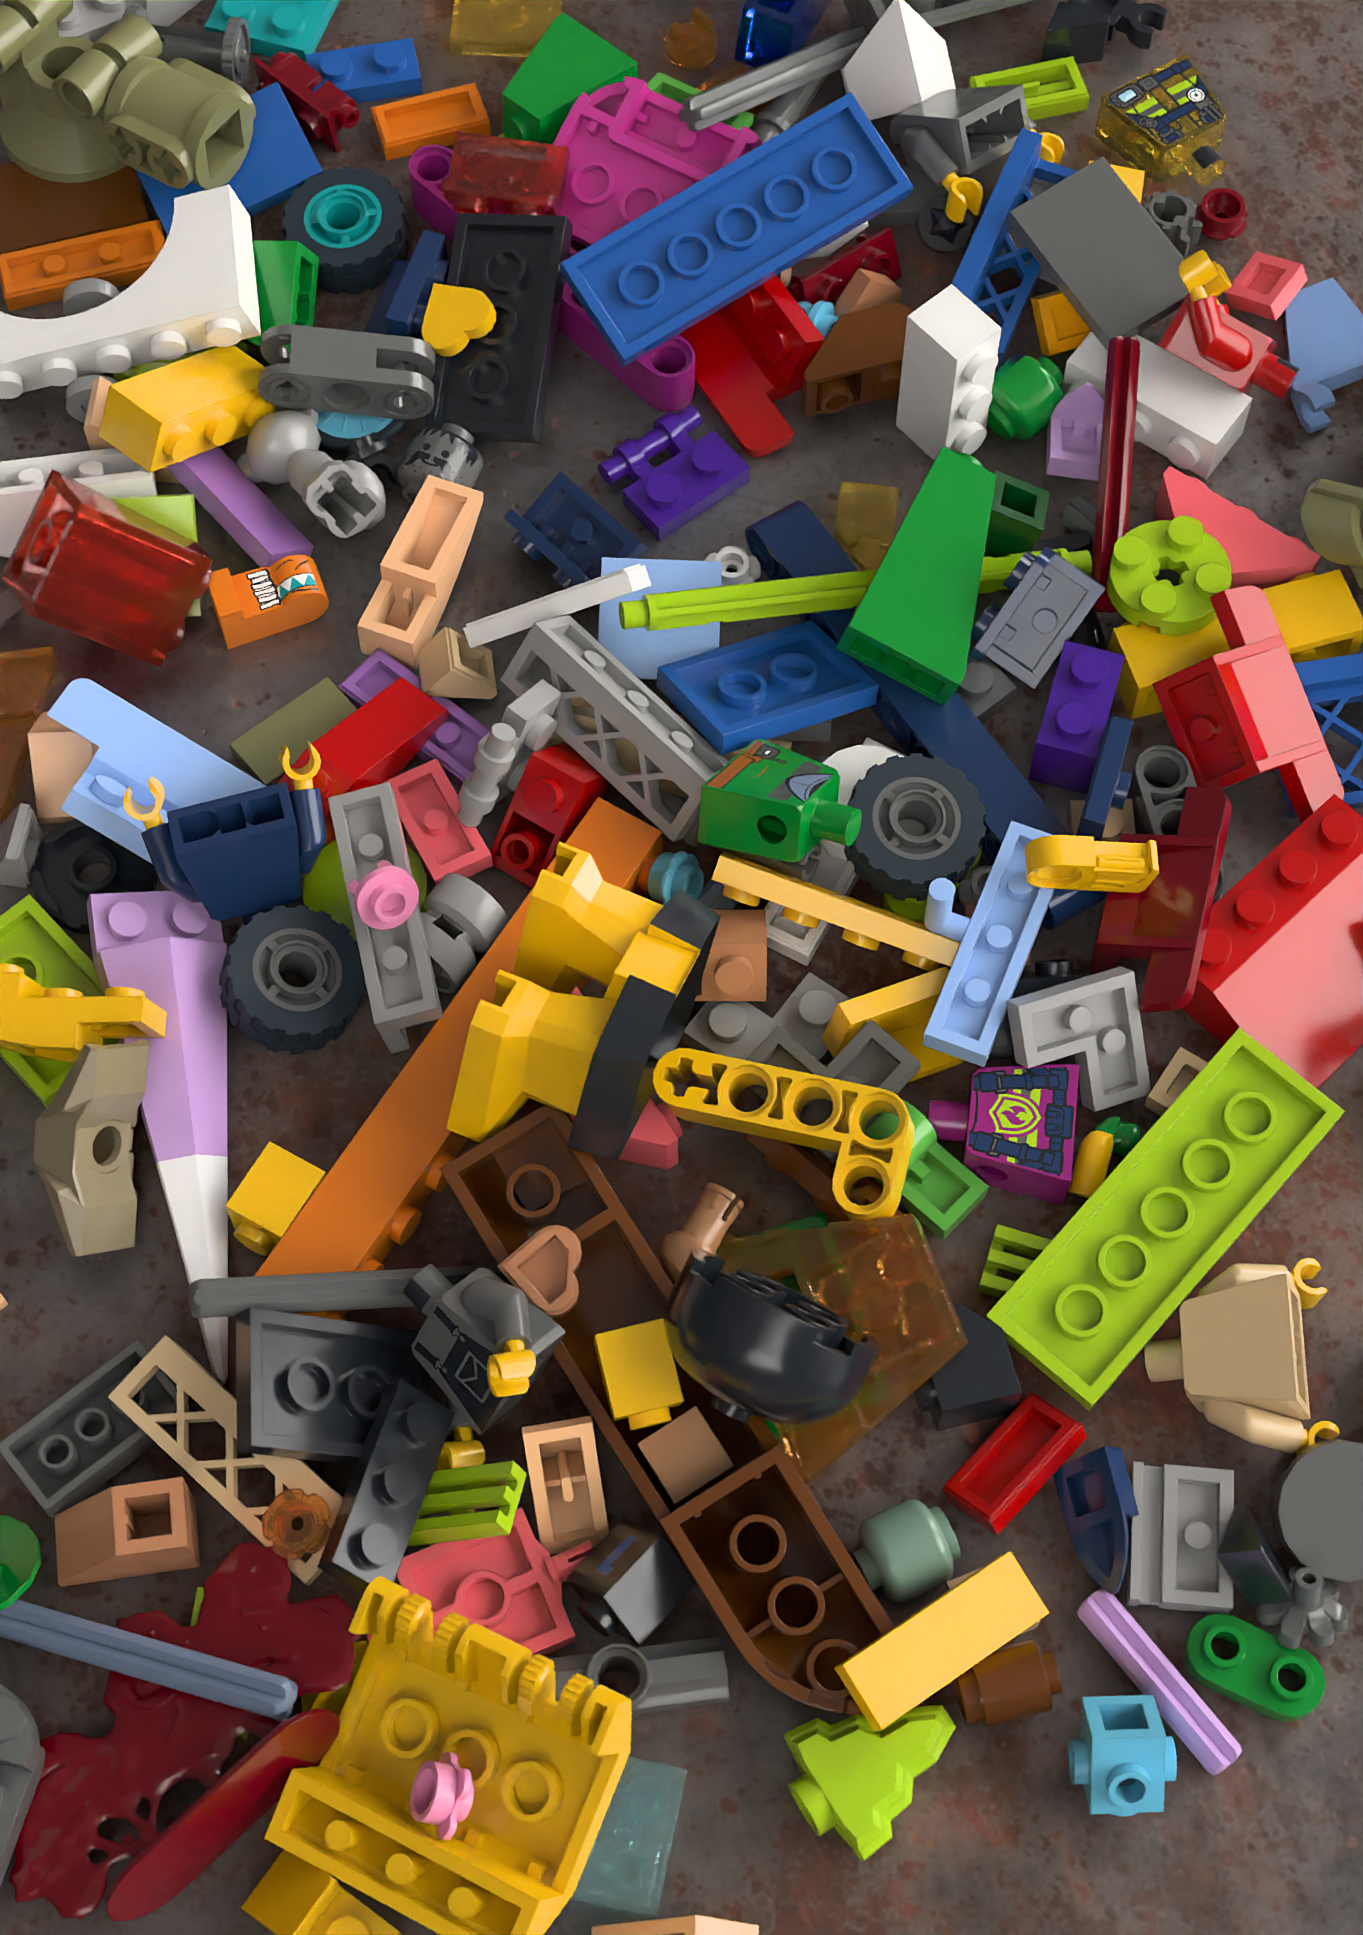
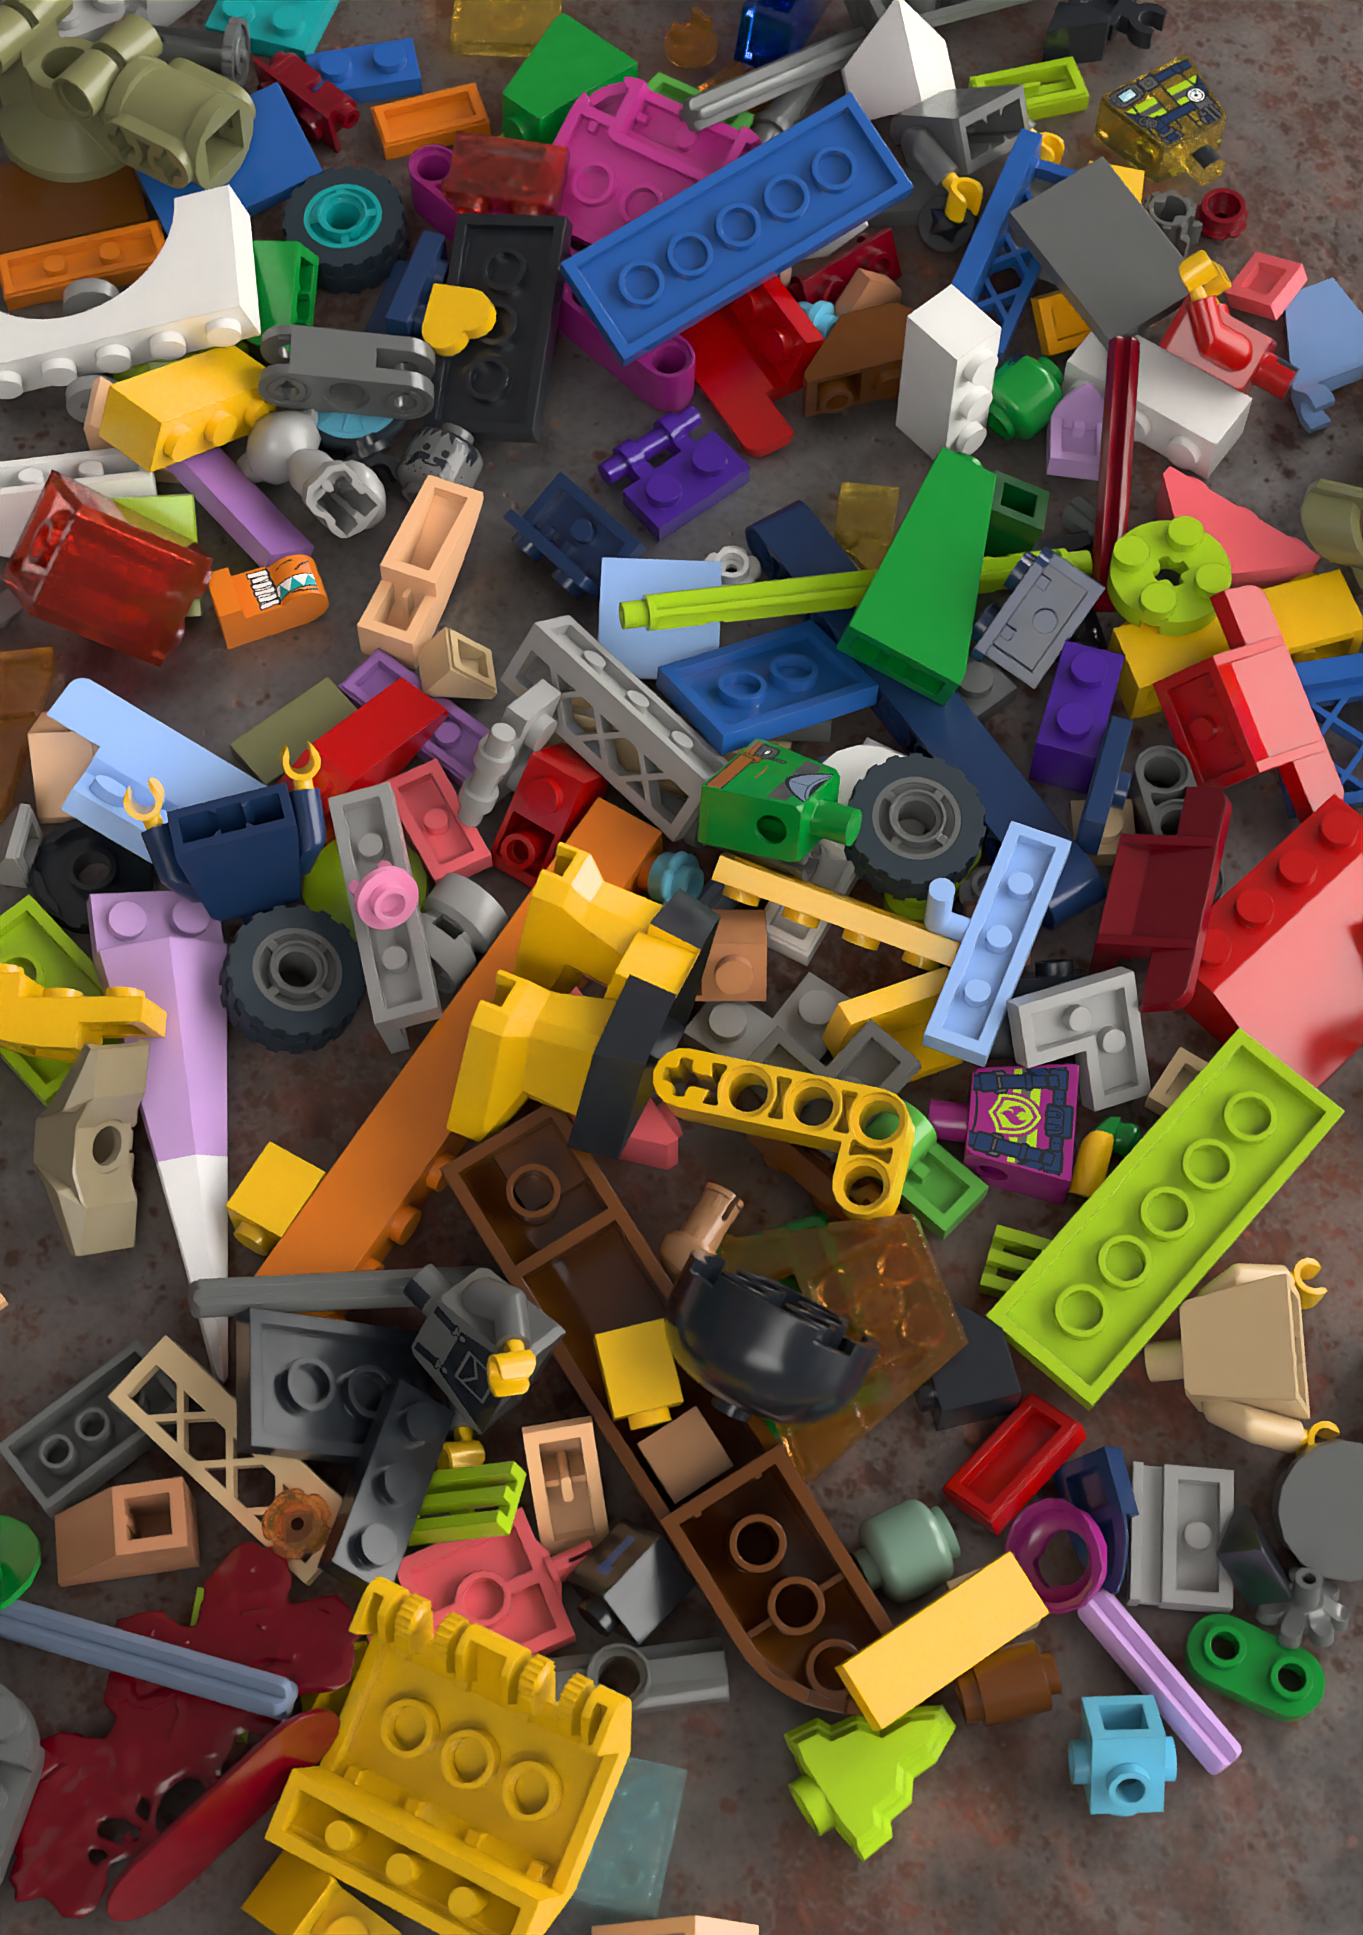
(442, 1794): bright pink plate -> none
(546, 1269): nougat tile -> none
(557, 604): white tile -> none
(1029, 1540): none -> magenta piece
(1089, 864): yellow piece -> none

